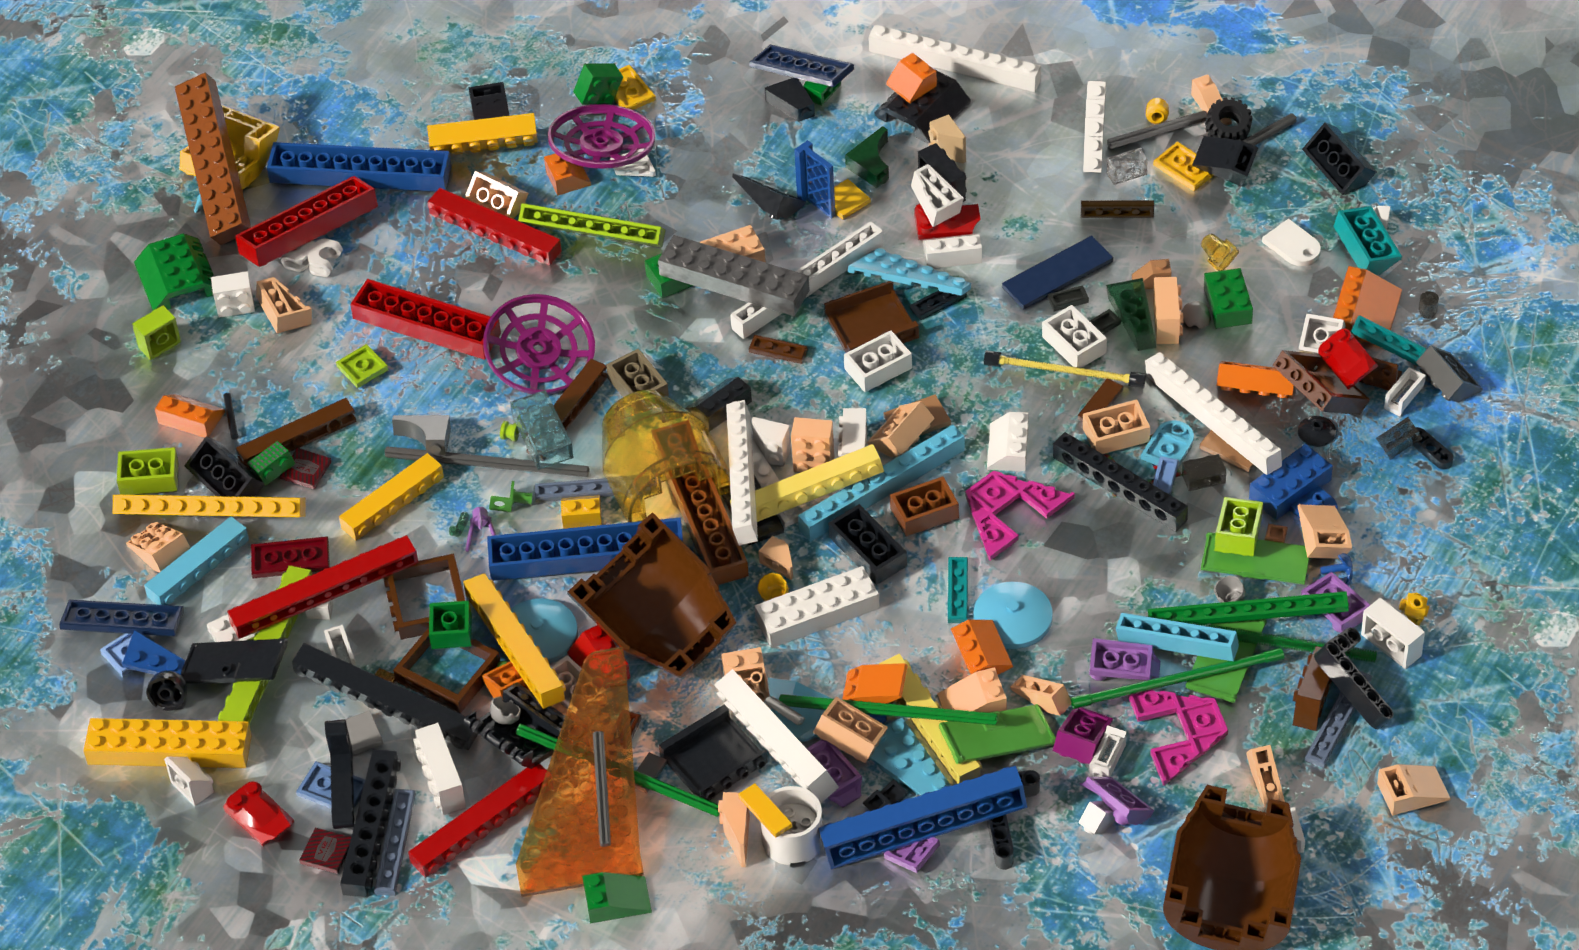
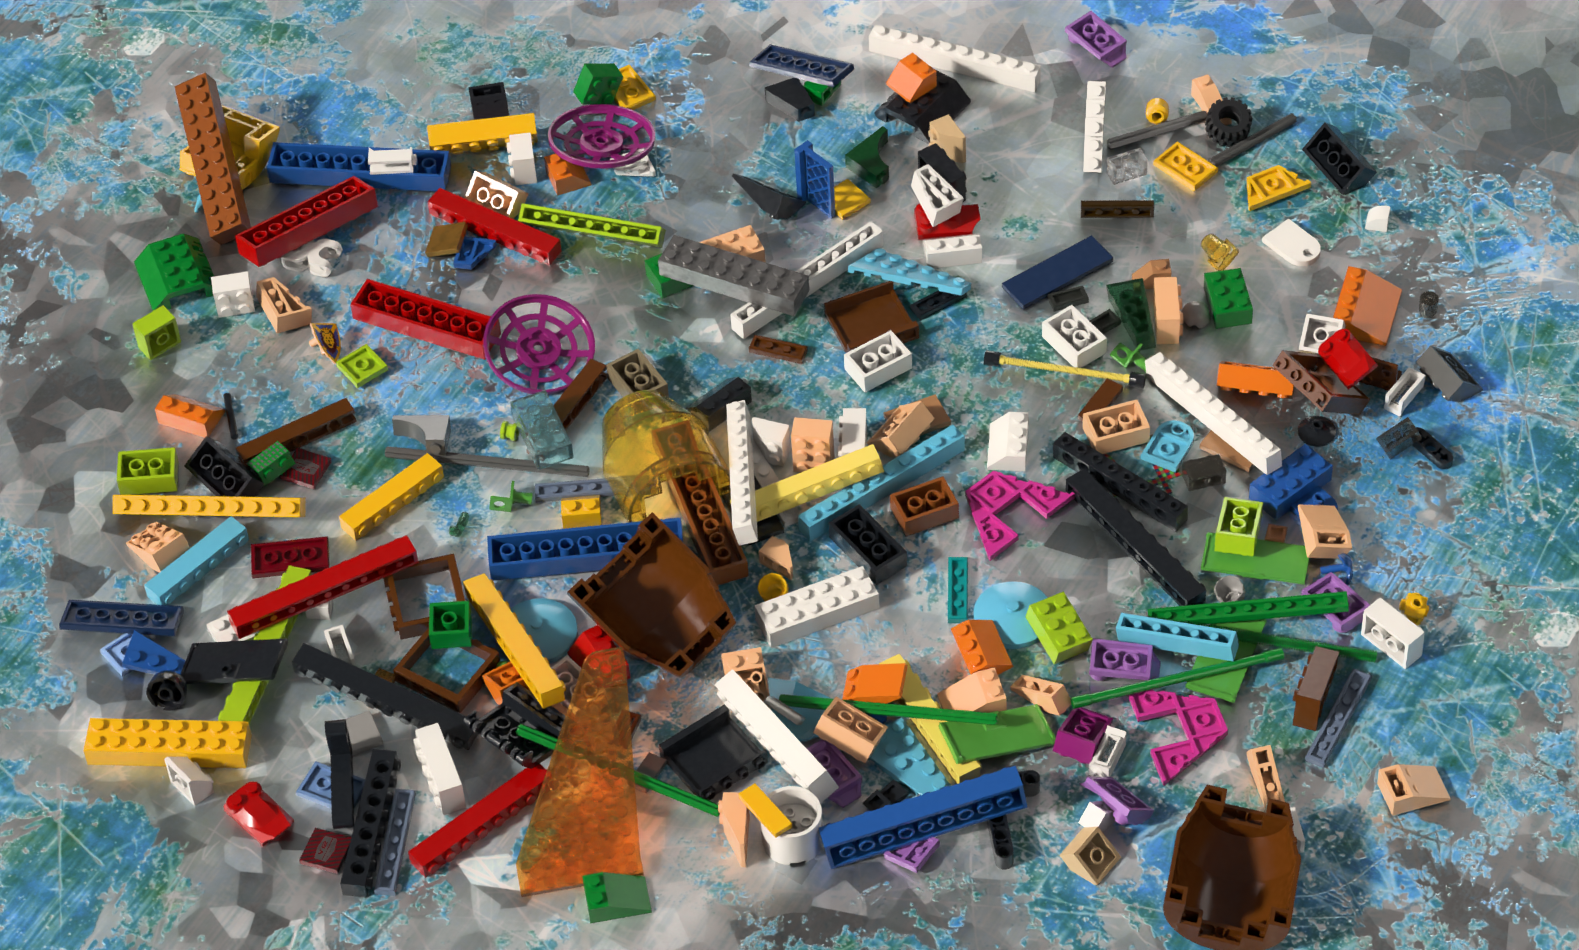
(327, 338): none -> shield
(391, 161): none -> white window
(446, 239): none -> pearl gold tile
(472, 252): none -> blue wing
(480, 519): medium lavender plant -> none
(504, 712): light grey hair -> none
(521, 159): none -> white brick
(601, 789): dark grey axle -> none
(1058, 627): none -> lime brick
(1090, 855): none -> tan slope
(1098, 38): none -> medium lavender slope
(1132, 356): none -> bright green bracket
(1136, 540): none -> black brick
(1166, 474): medium blue tile -> none
(1225, 158): black slope -> none
(1272, 186): none -> yellow wing
(1350, 680): black beam -> none
(1366, 239): teal slope -> none
(1387, 339): teal plate -> none

